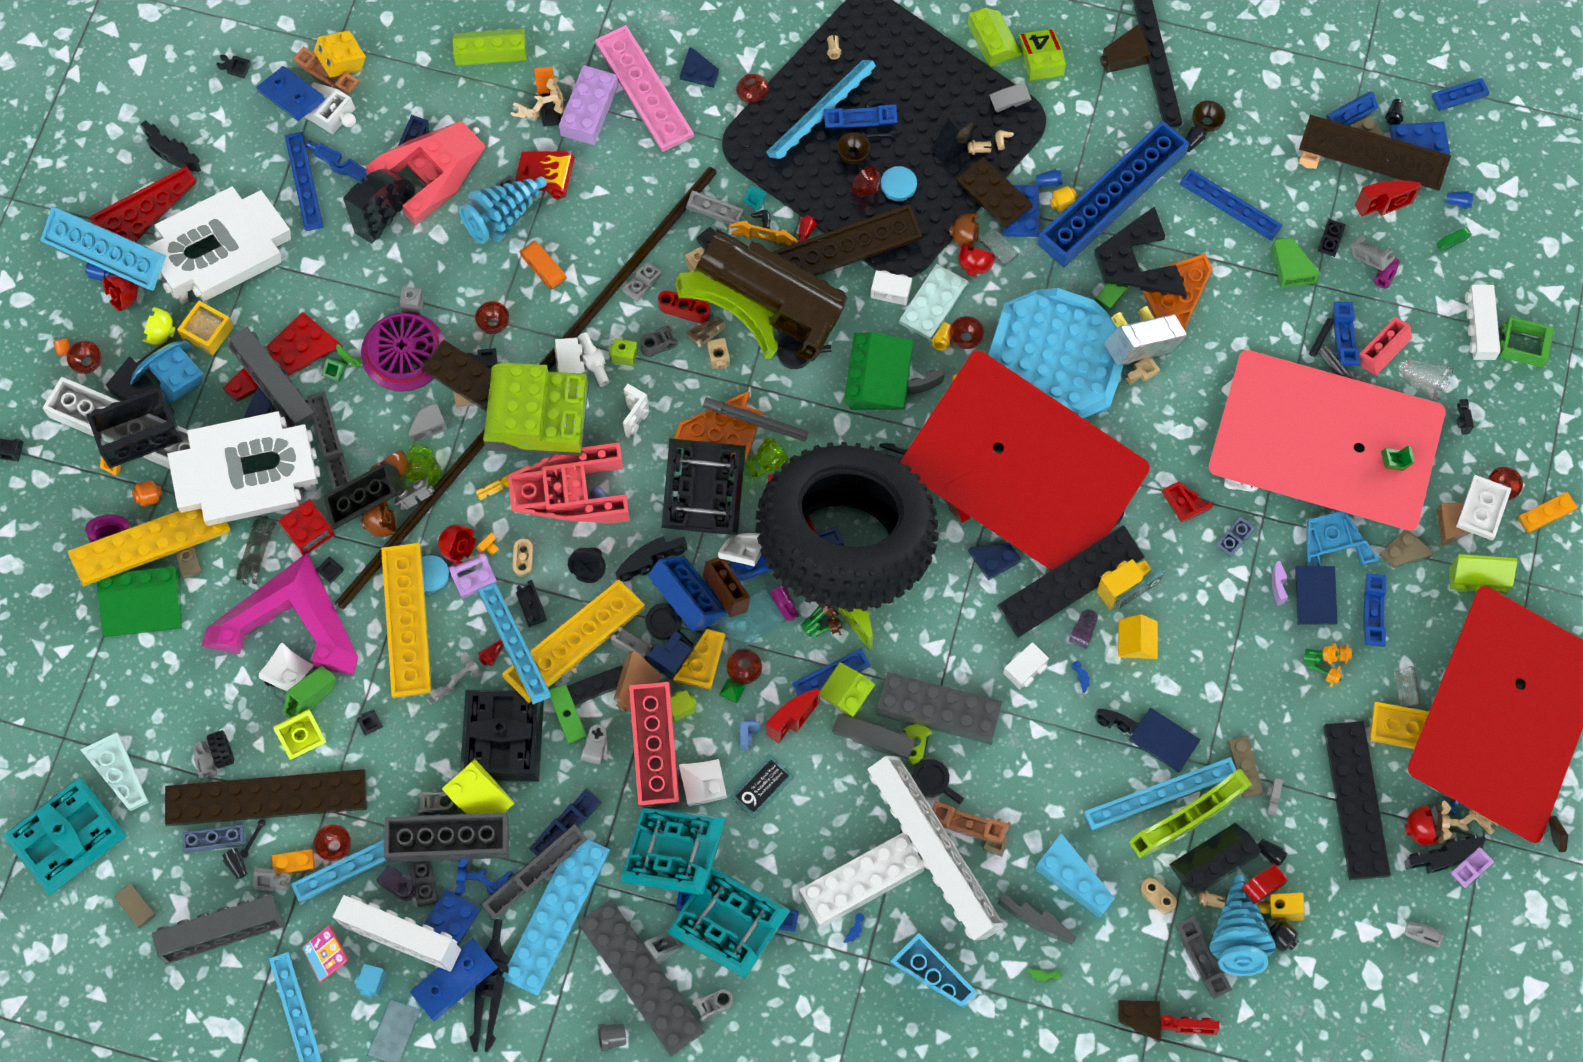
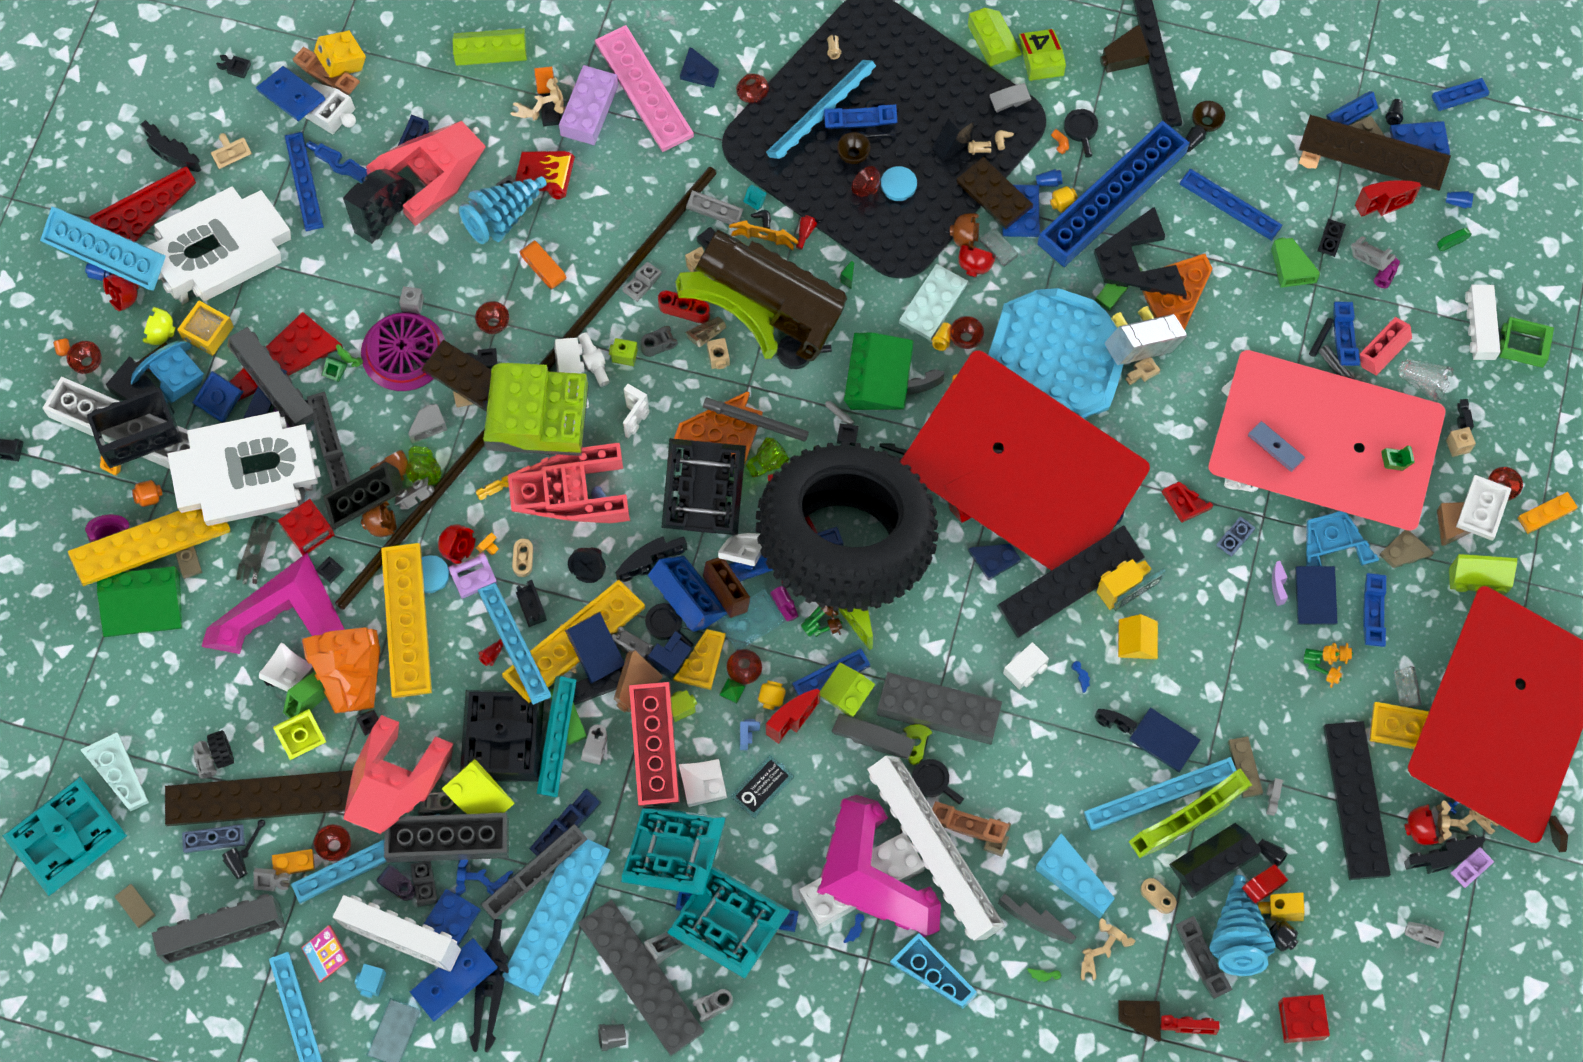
(218, 397): none -> blue tile
(230, 152): none -> tan plate
(346, 666): none -> orange wedge
(385, 791): none -> coral wedge
(438, 694): light grey piece -> none
(556, 736): none -> teal plate
(595, 647): none -> dark blue tile
(771, 695): none -> yellow head
(838, 412): none -> light grey piece
(847, 275): none -> green slope
(848, 434): none -> black plate
(854, 241): dark brown plate -> none
(856, 883): none -> dark pink wedge
(891, 287): white brick -> none
(1063, 141): none -> orange arm
(1081, 126): none -> black piece
(1083, 631): clear purple piece -> none
(1115, 934): none -> tan piece
(1211, 900): tan pin -> none
(1268, 440): none -> sand blue tile
(1303, 1018): none -> red piece
(1460, 442): none -> tan brick

